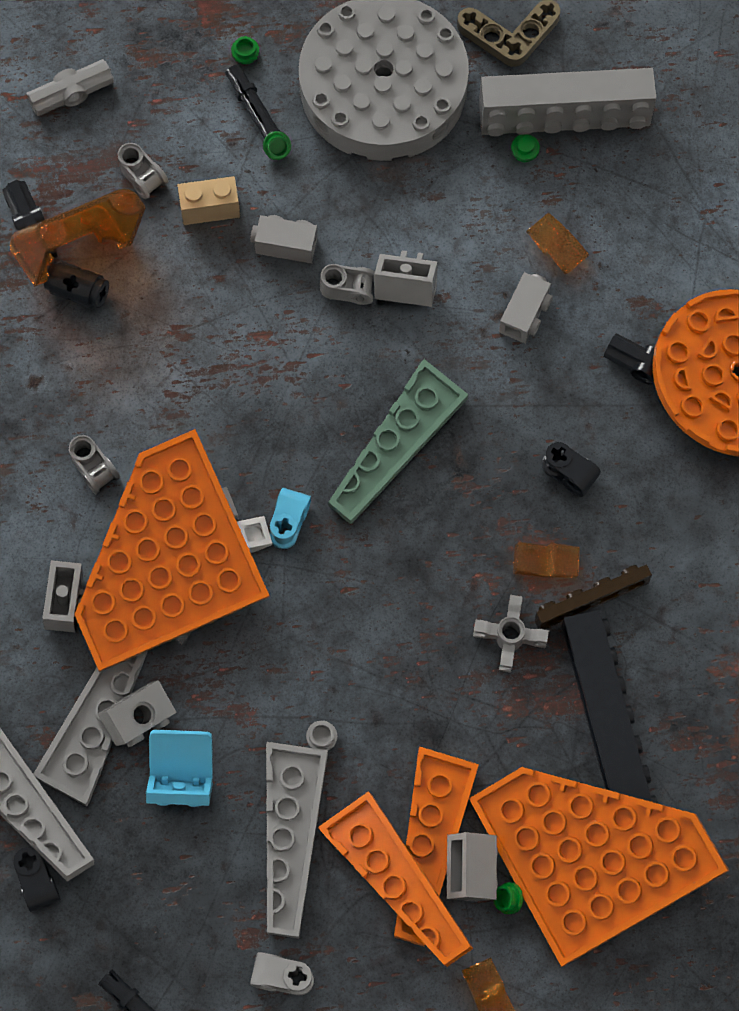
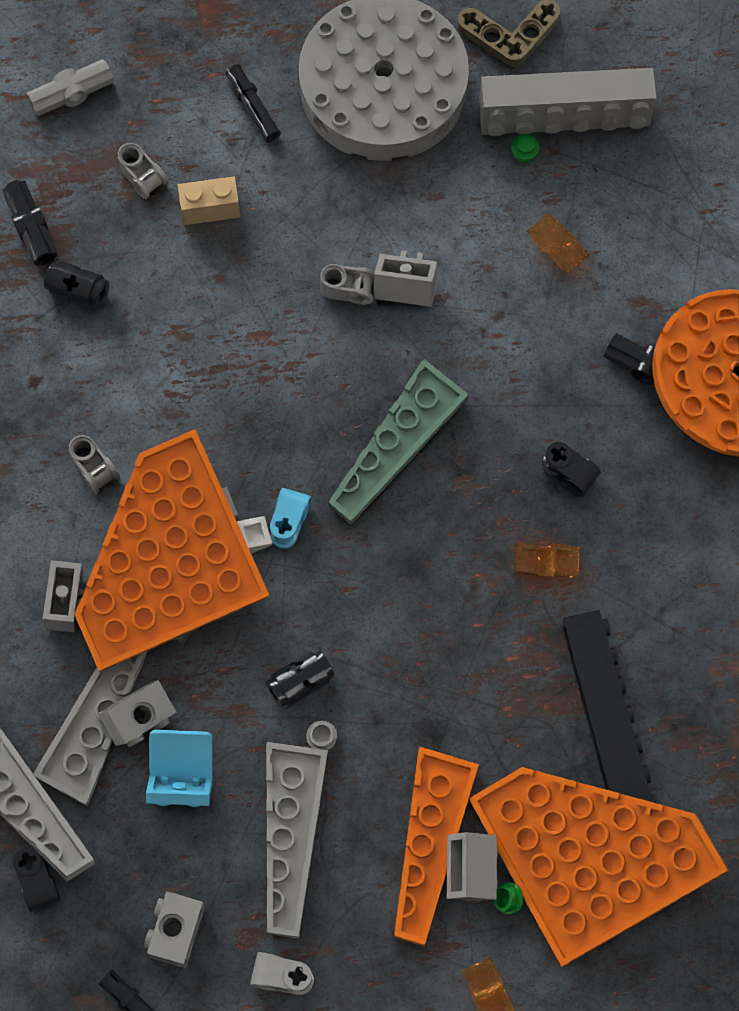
(108, 216): clear orange windscreen -> none
(174, 949): none -> light grey brick
(245, 50): green plate -> none
(277, 145): green plate -> none
(285, 238): light grey brick -> none
(313, 672): none -> black piece
(381, 857): orange wing -> none
(489, 630): light grey pin -> none
(525, 307): light grey brick -> none
(602, 592): dark brown plate -> none

